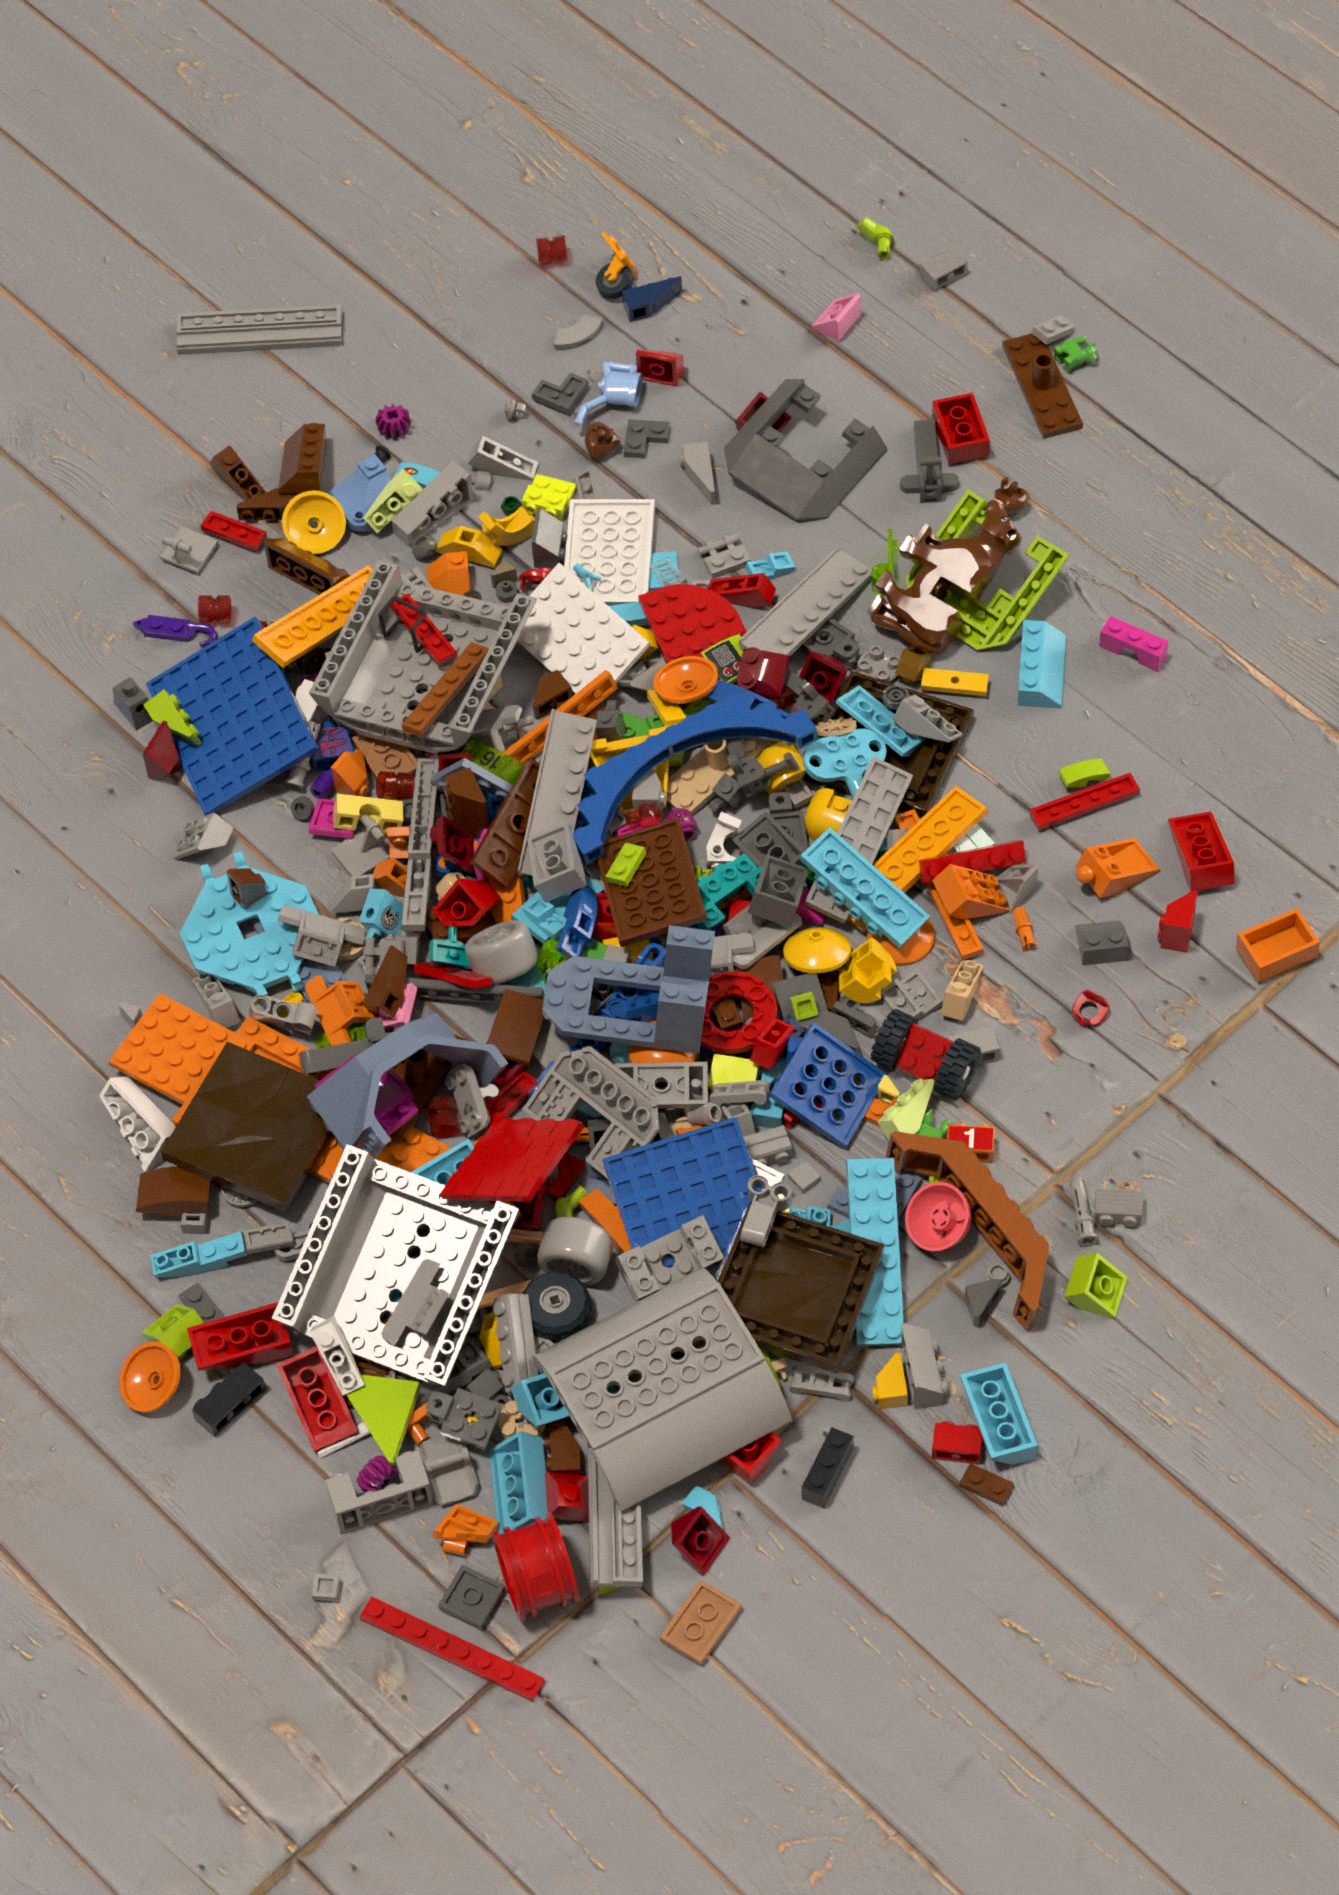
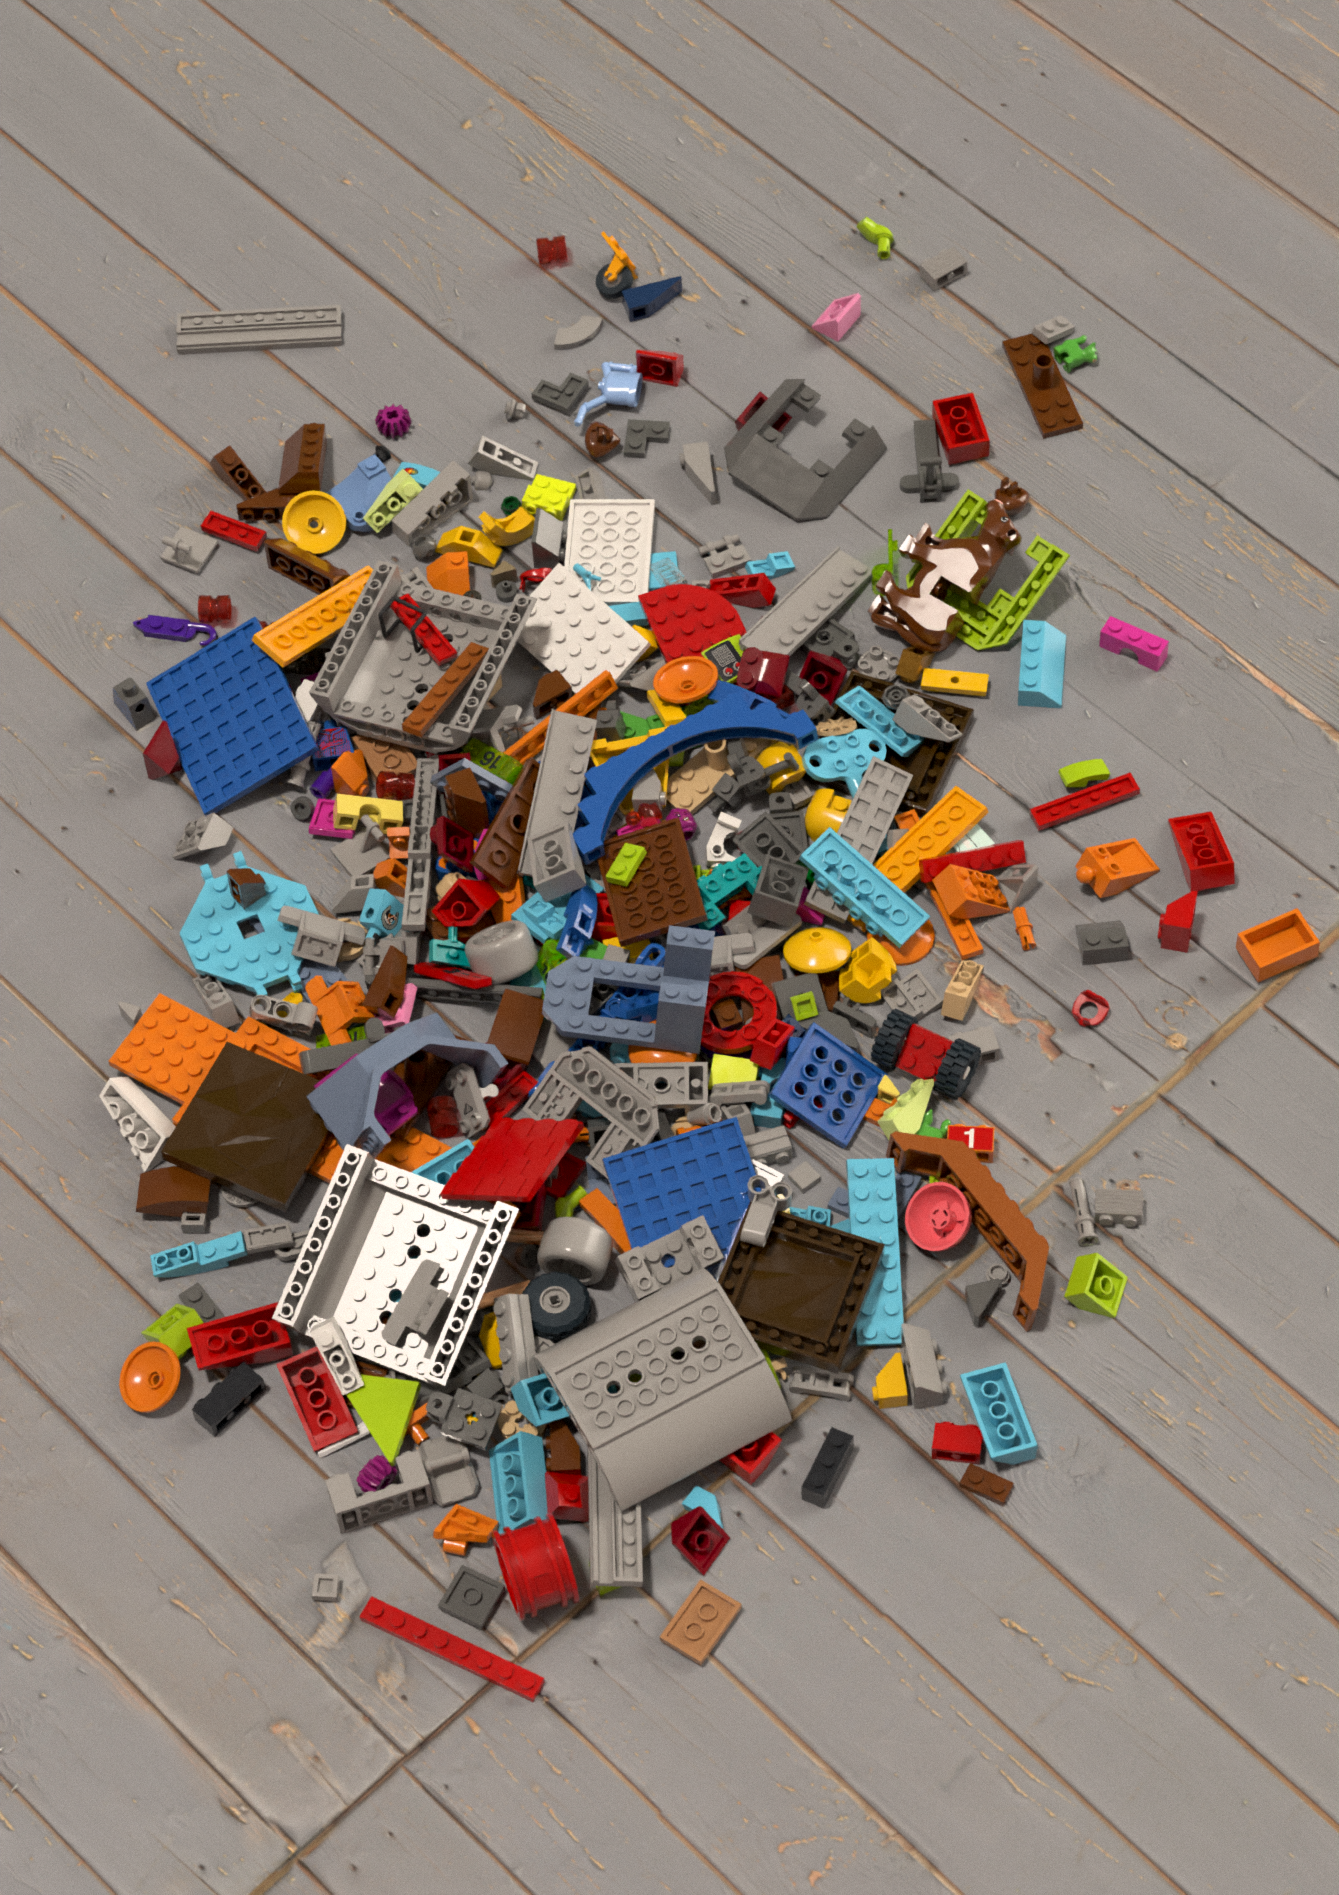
(167, 708): lime slope -> none

